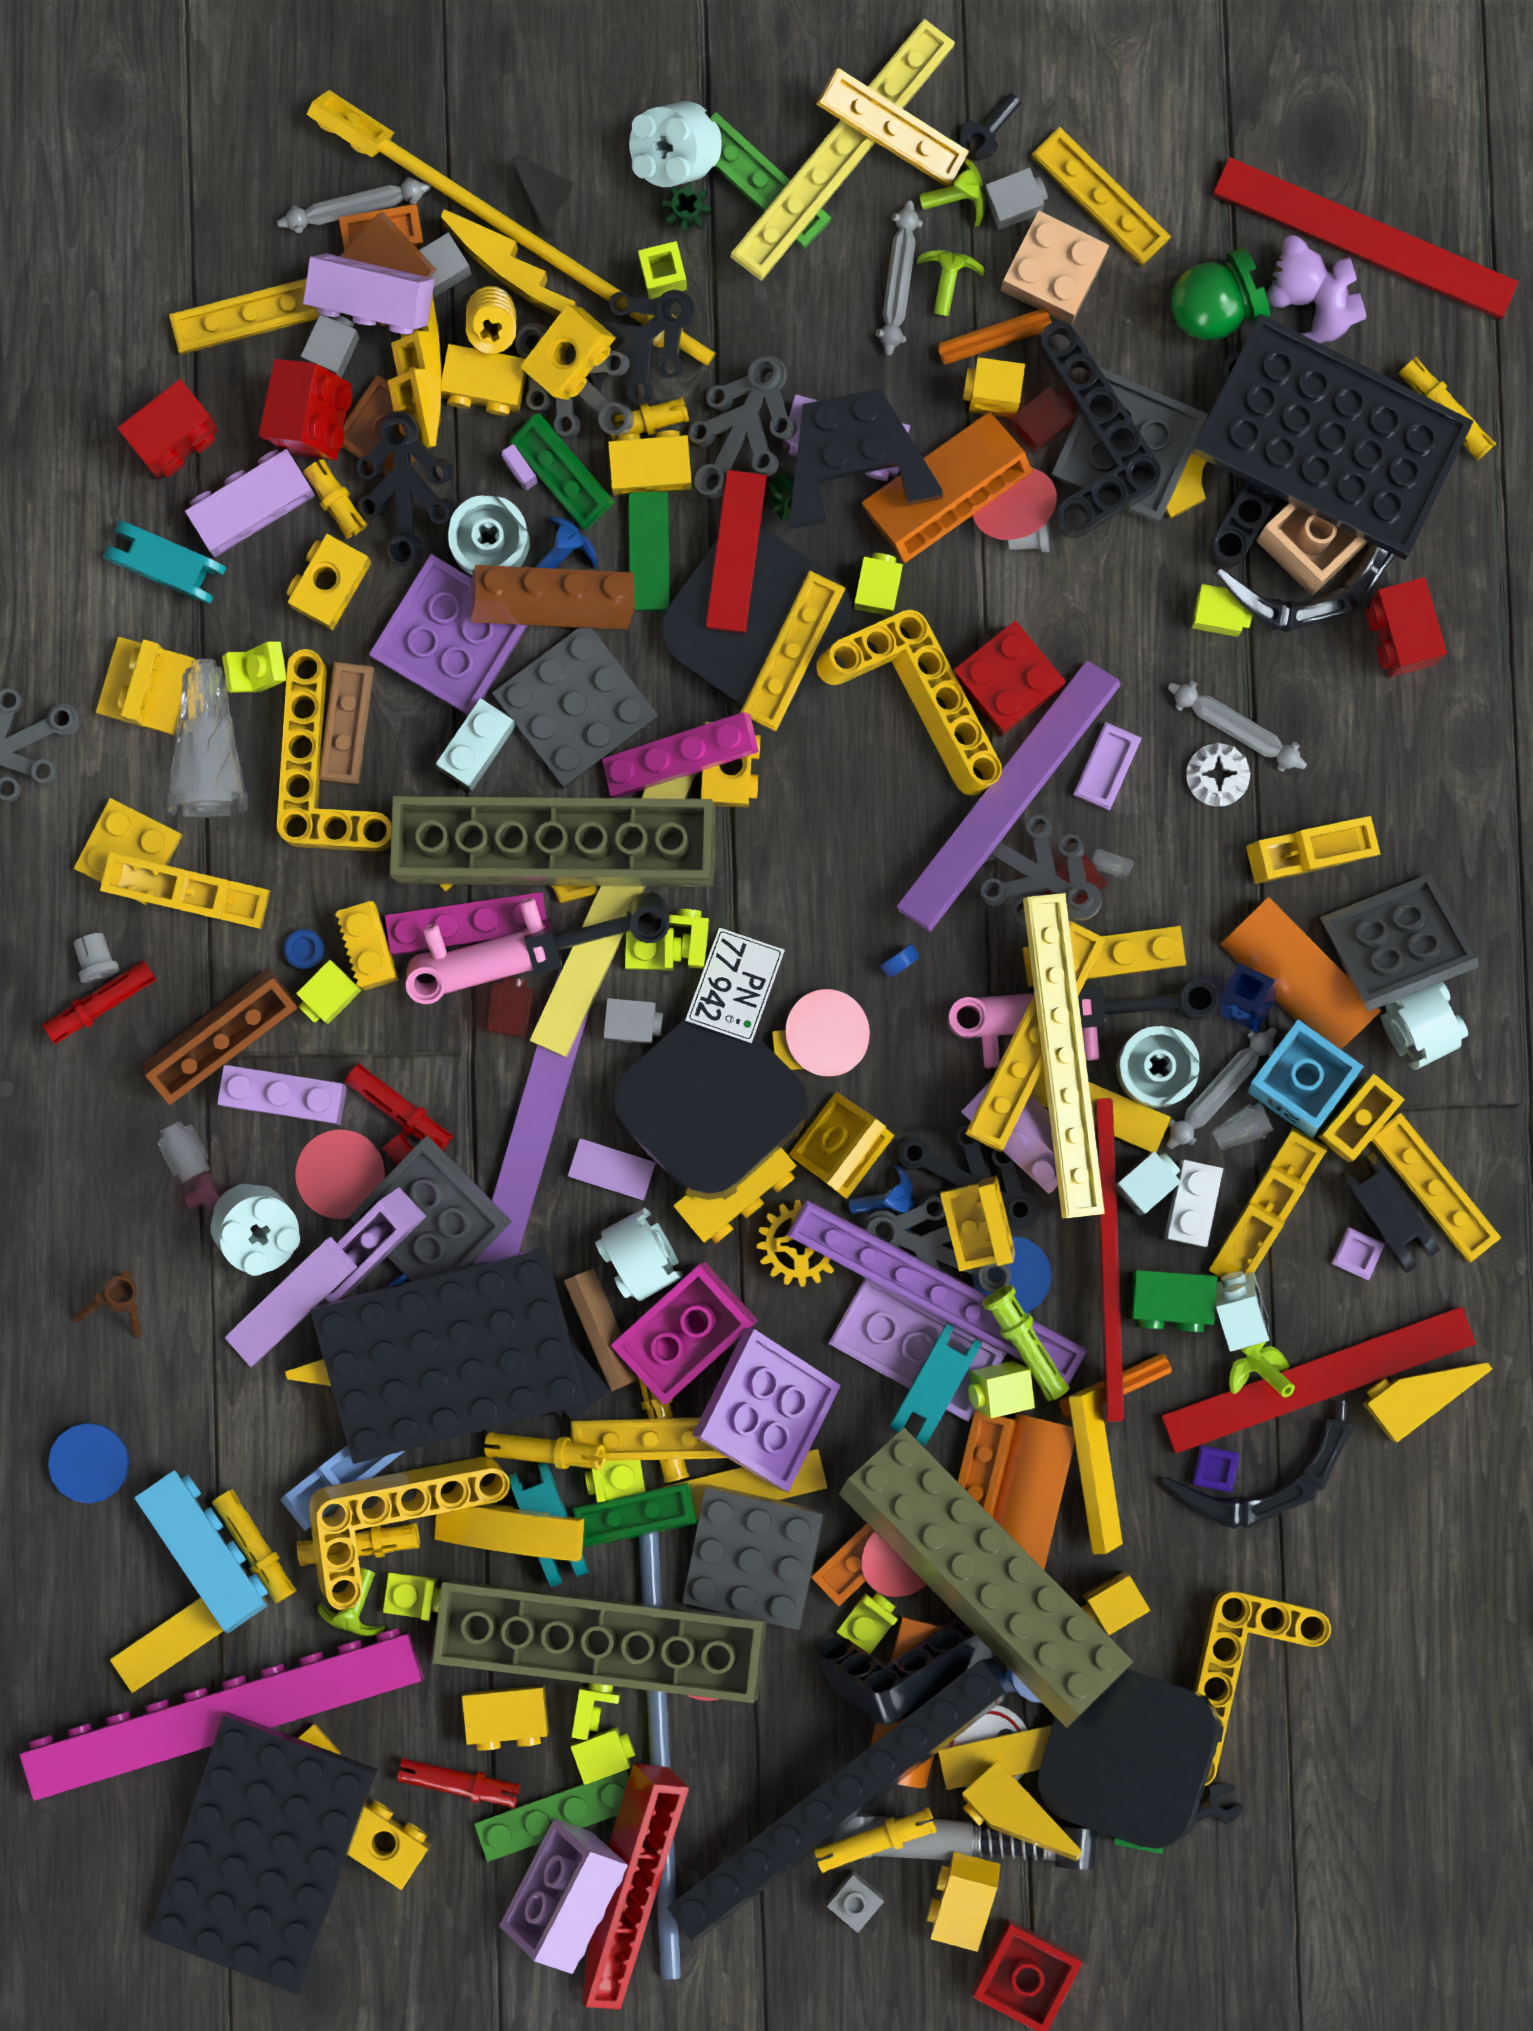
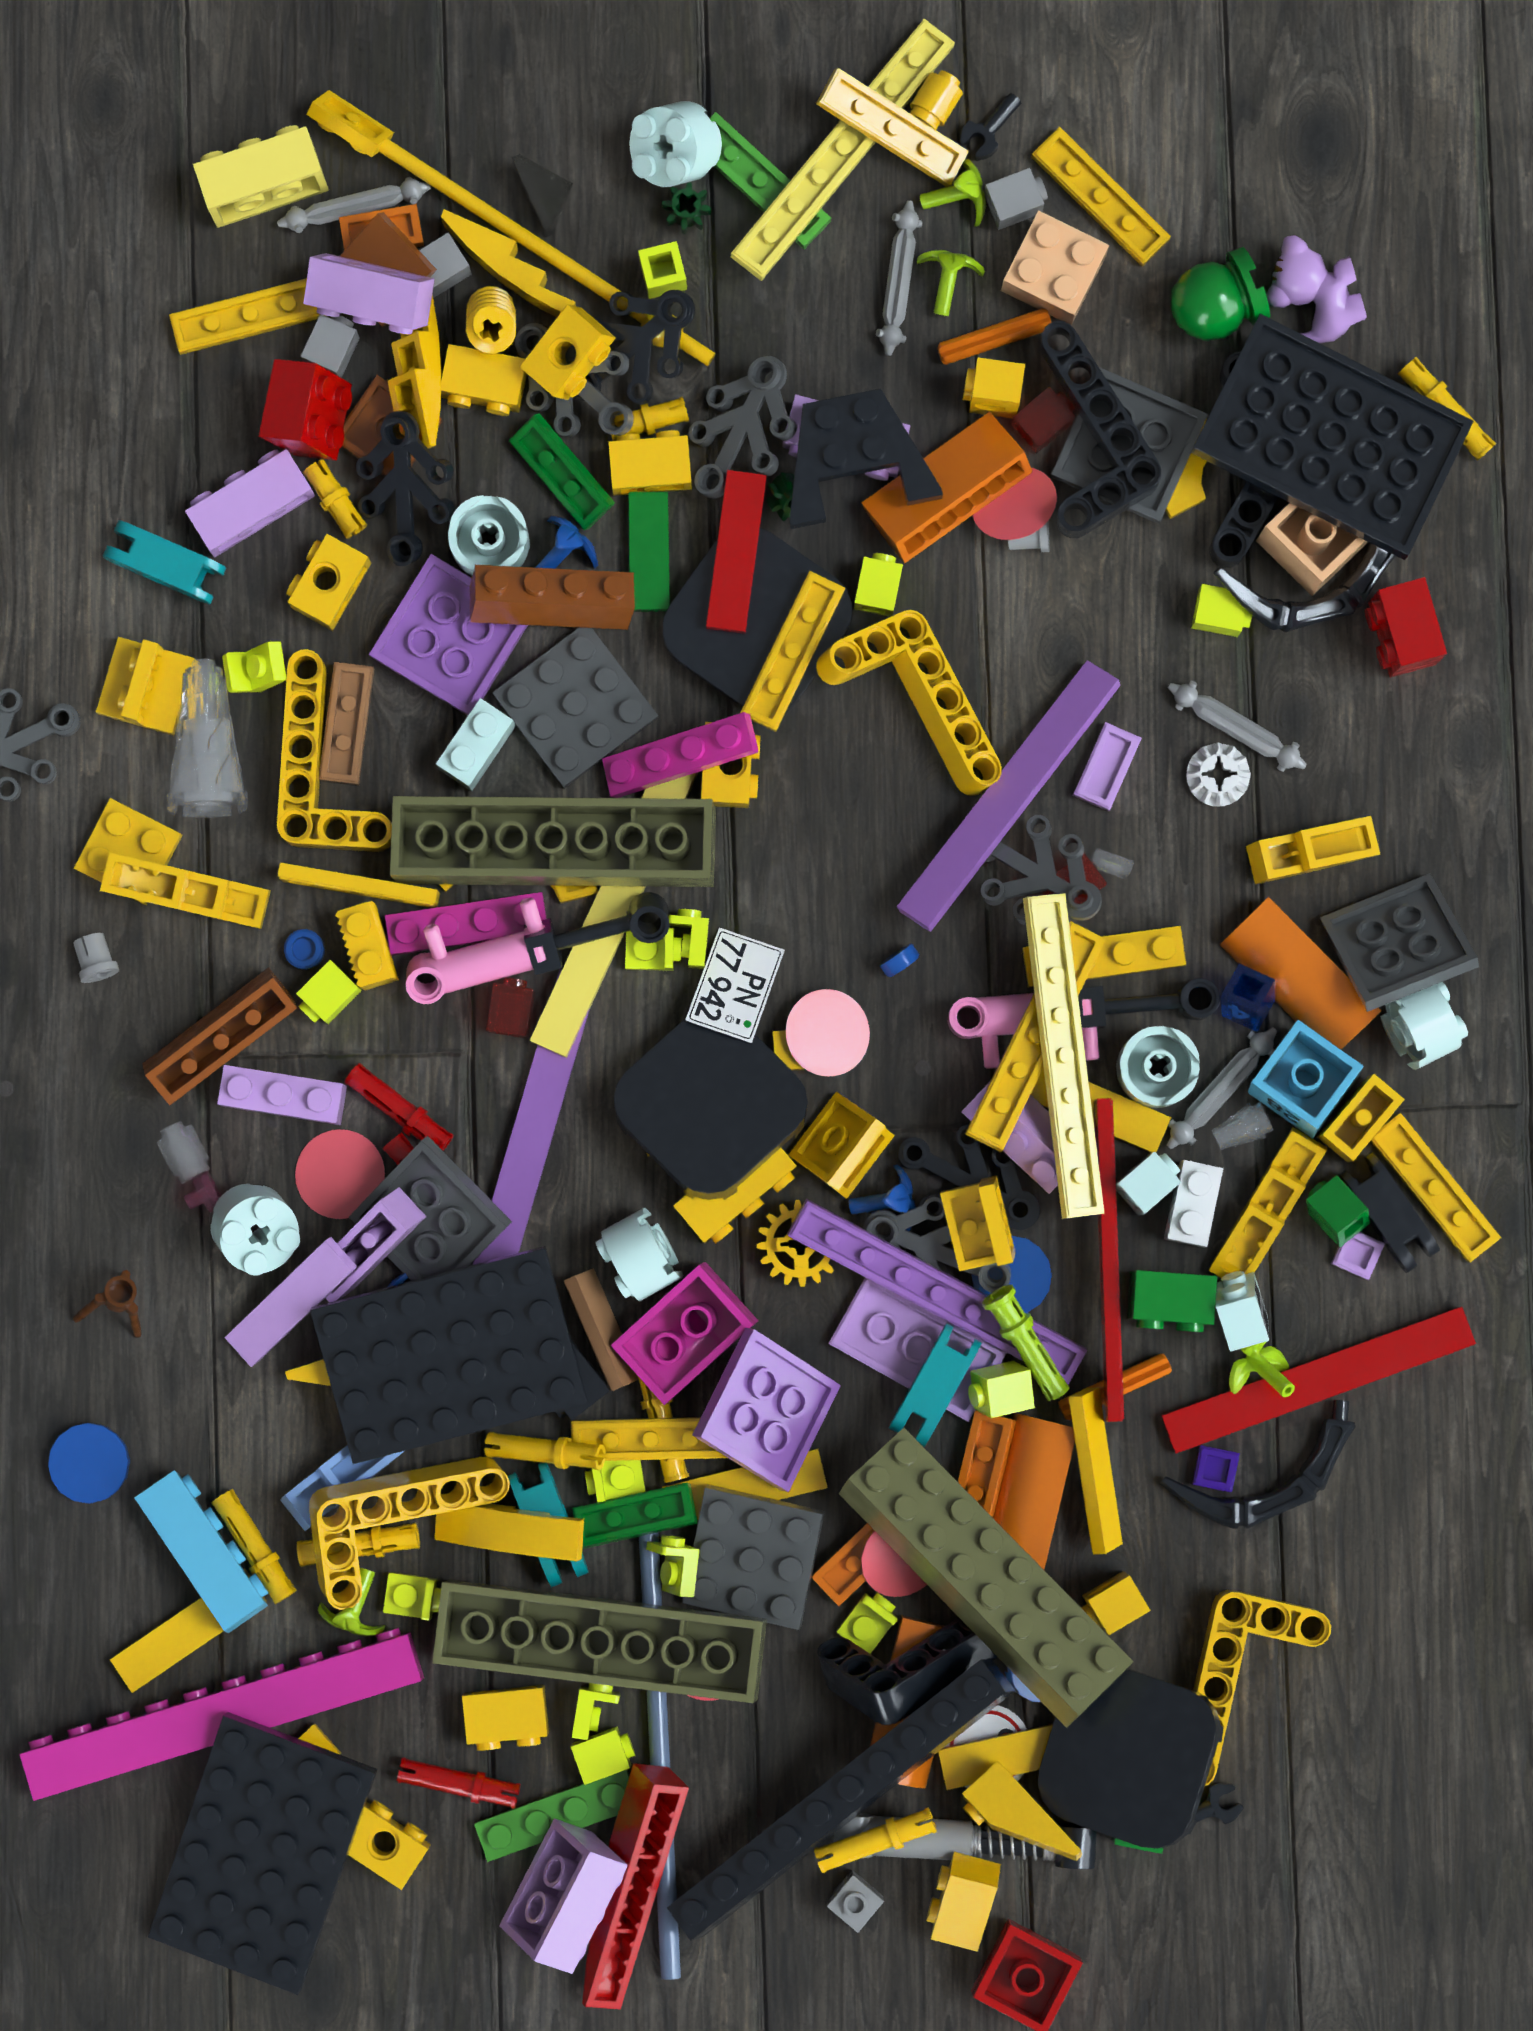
(92, 1006): red pin -> none
(169, 430): red brick -> none
(260, 175): none -> light yellow brick
(358, 885): none -> yellow tile
(519, 467): lavender tile -> none
(611, 1169): lavender tile -> none
(632, 1021): light grey brick -> none
(680, 1565): none -> neon yellow bracket
(936, 99): none -> yellow brick
(1008, 678): red brick -> none
(1337, 1210): none -> green brick
(1365, 238): red tile -> none
(1413, 1399): yellow slope -> none

